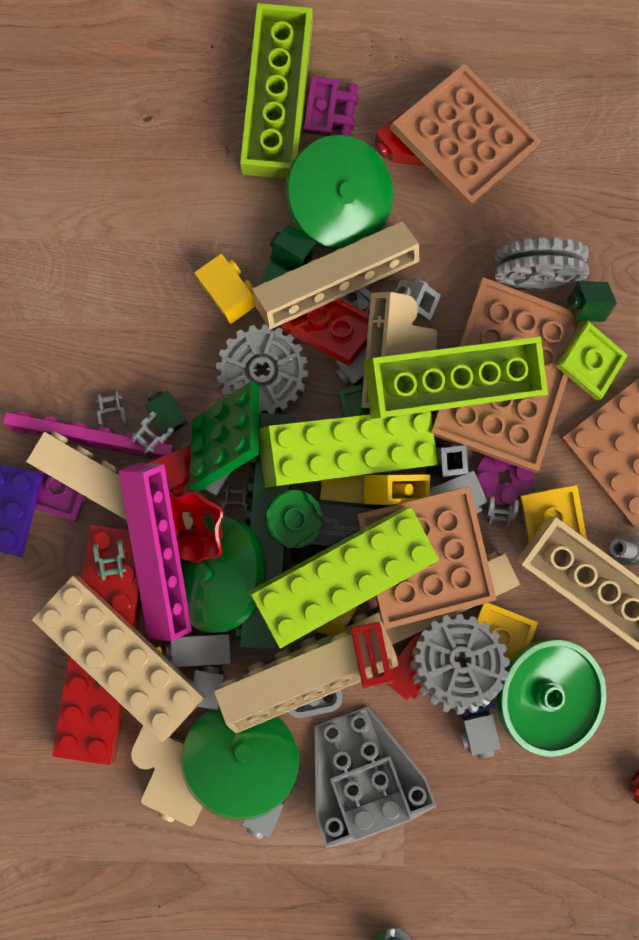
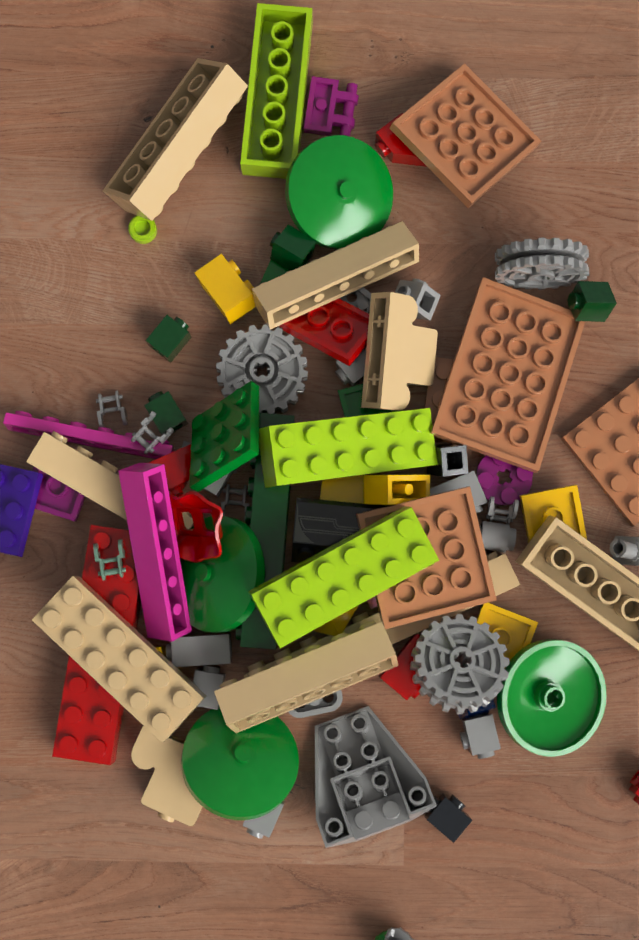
(142, 230): none -> lime tile
(169, 337): none -> dark green brick
(175, 138): none -> tan brick
(293, 519): green tile -> none
(376, 680): red tile -> none
(449, 816): none -> black brick
(455, 377): lime brick -> none
(498, 536): none -> light grey brick
(591, 360): lime tile -> none

